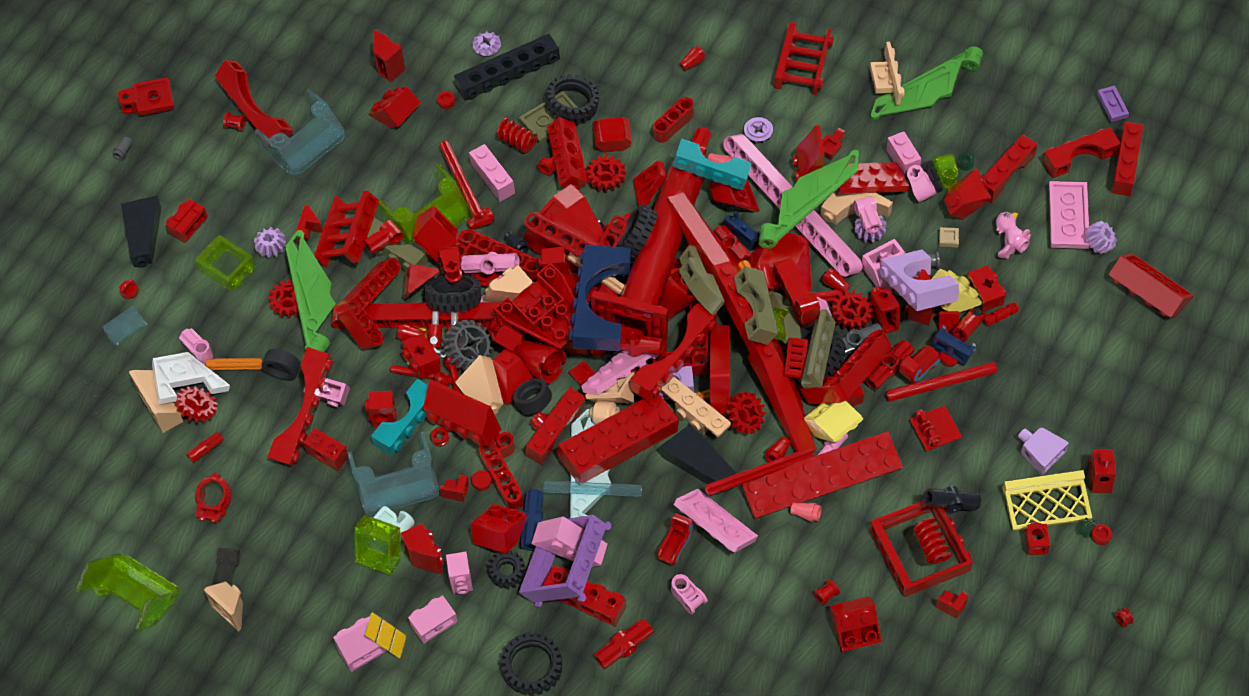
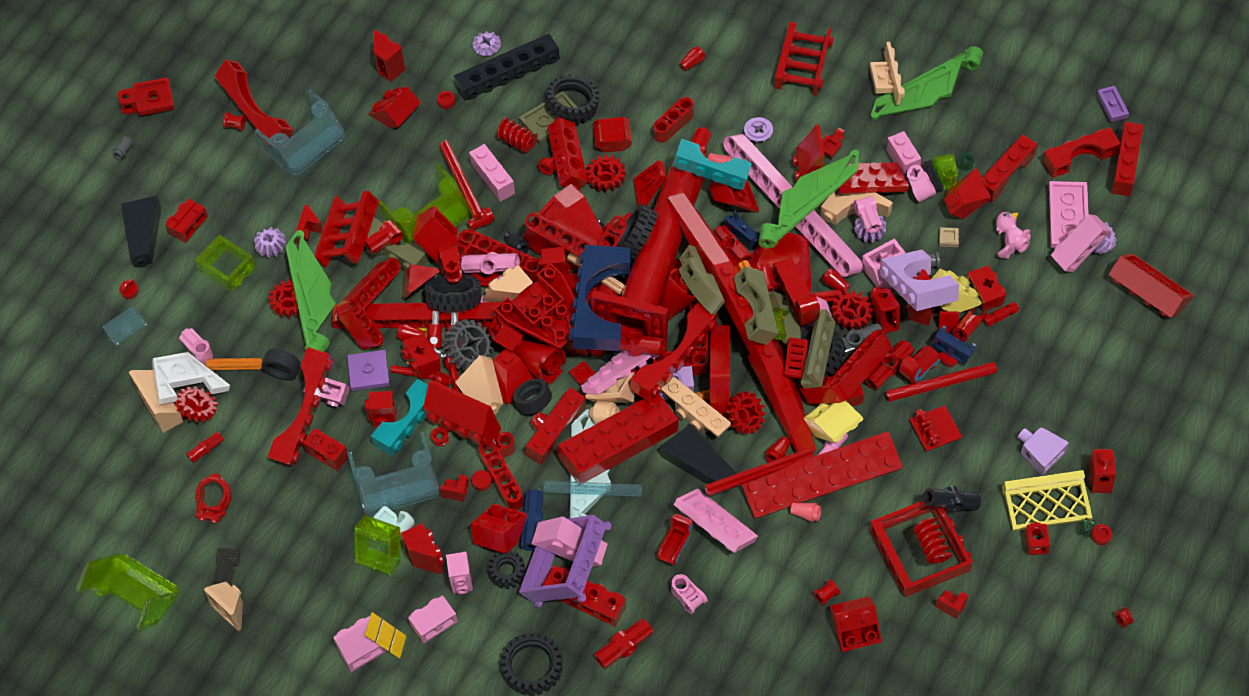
(368, 370): none -> medium lavender plate
(1080, 242): none -> bright pink brick

